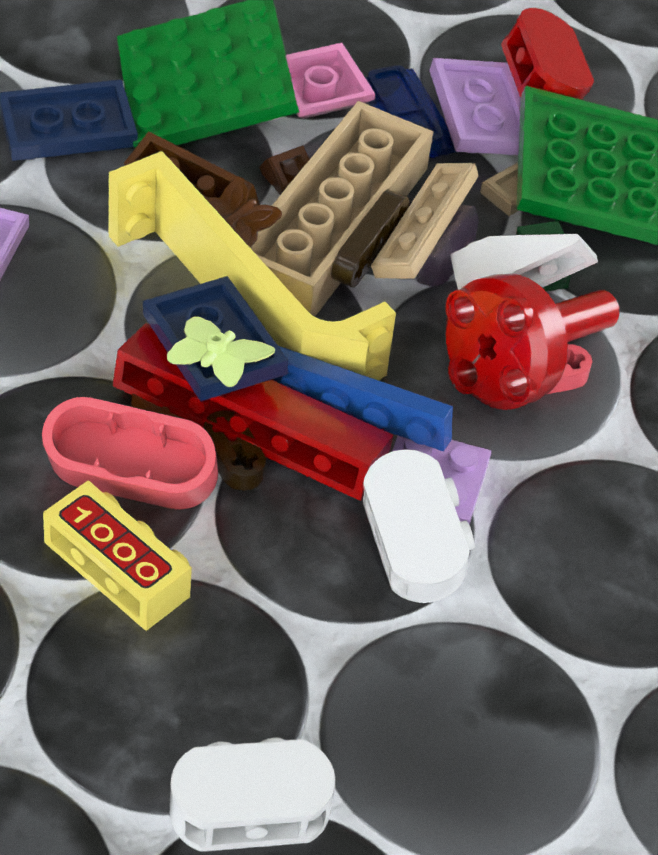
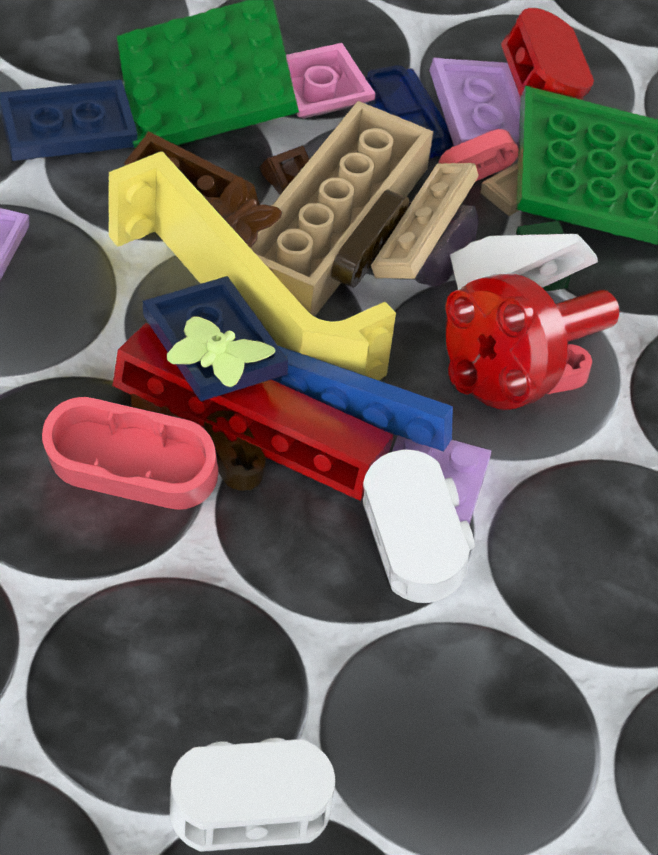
(117, 554): light yellow brick -> none
(489, 152): none -> coral beam

